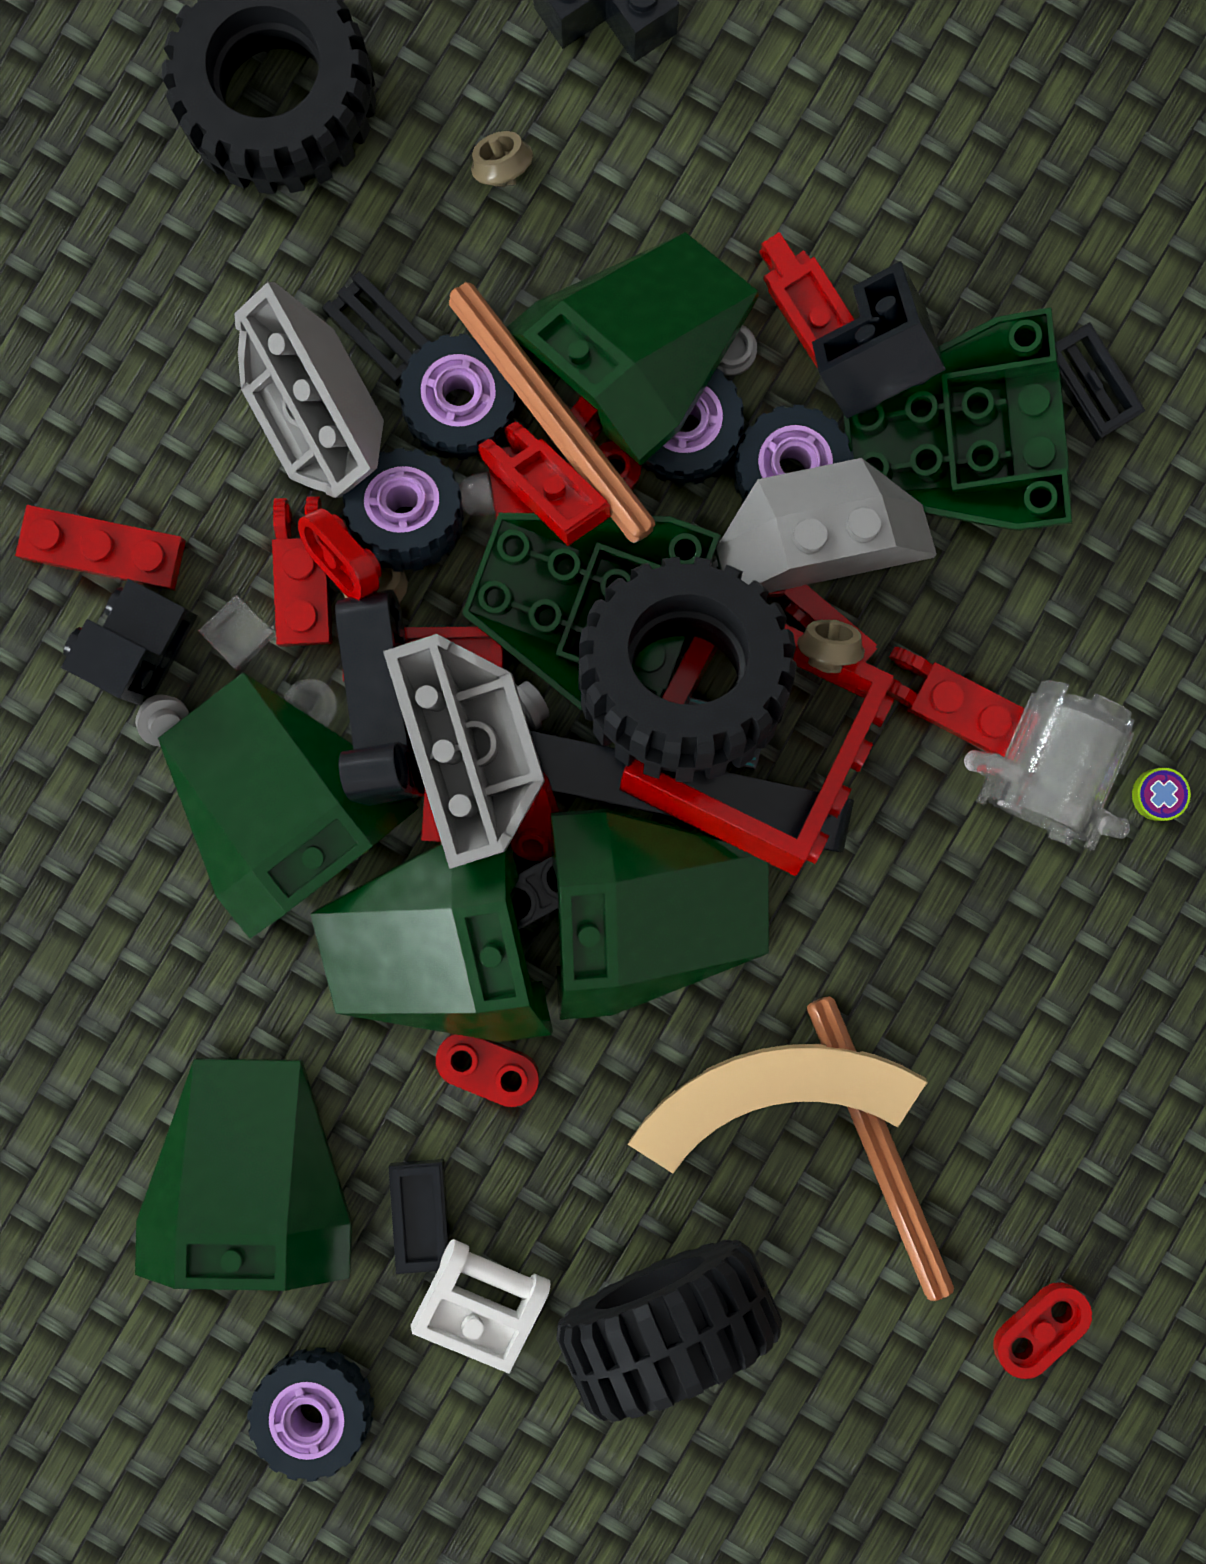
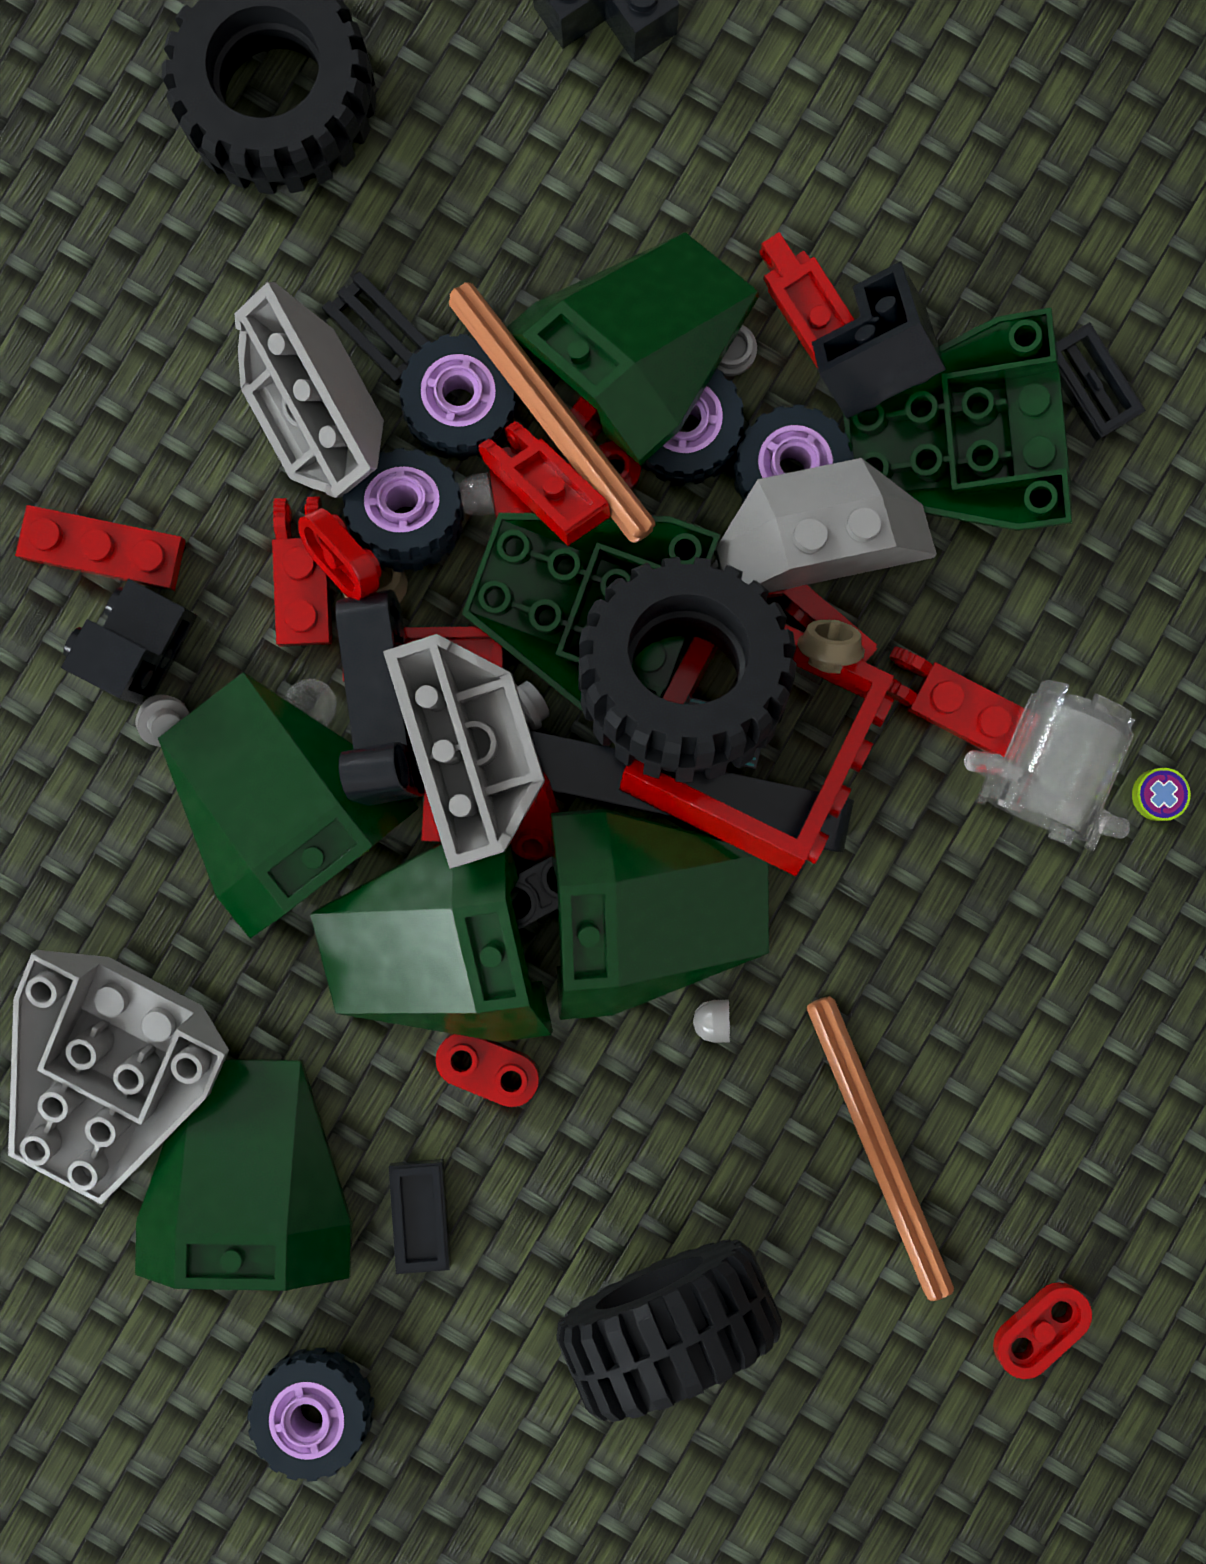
(102, 1068): none -> light grey wedge
(237, 632): clear tile -> none
(474, 1323): white plate -> none
(500, 159): dark tan hat -> none
(712, 1021): none -> light grey hinge
(770, 1079): tan tile -> none

